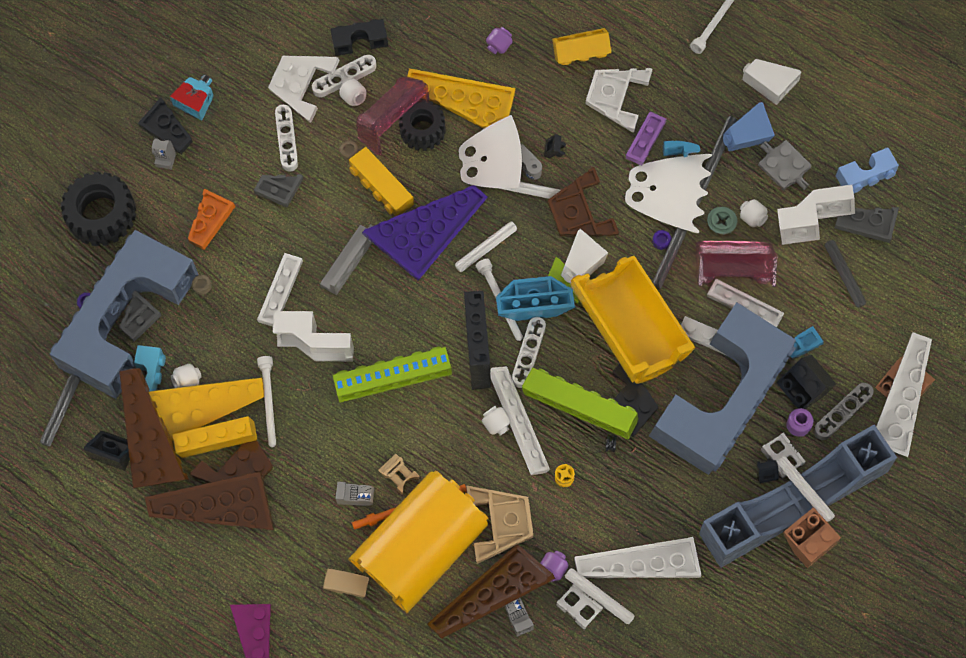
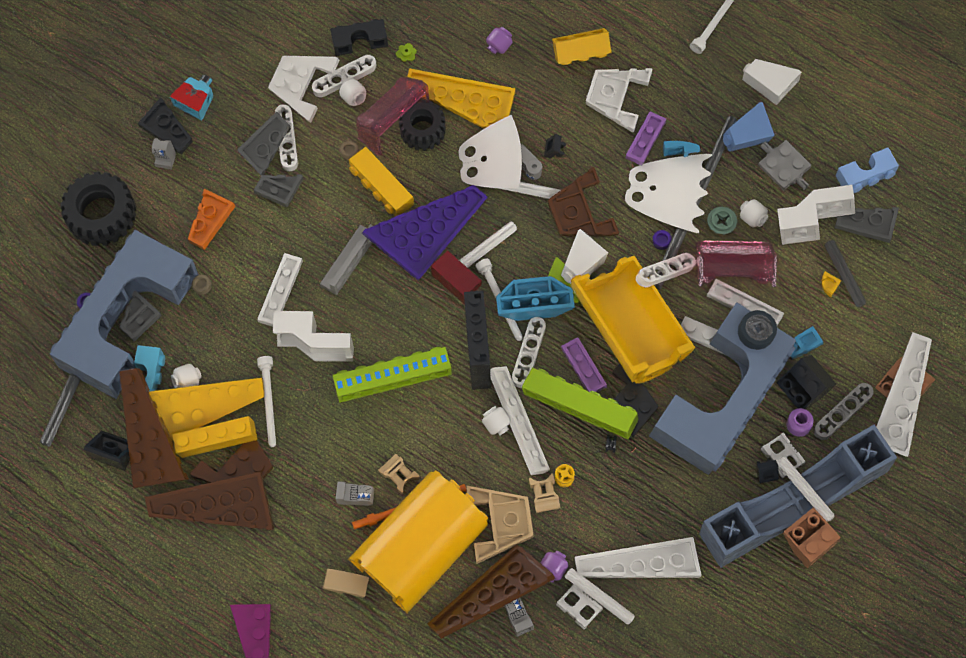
(264, 143): none -> dark grey wing
(406, 52): none -> lime plant
(455, 276): none -> dark red piece
(545, 501): none -> tan piece
(583, 366): none -> medium lavender plate
(668, 273): none -> white beam
(748, 334): none -> wheel
(829, 283): none -> yellow tile

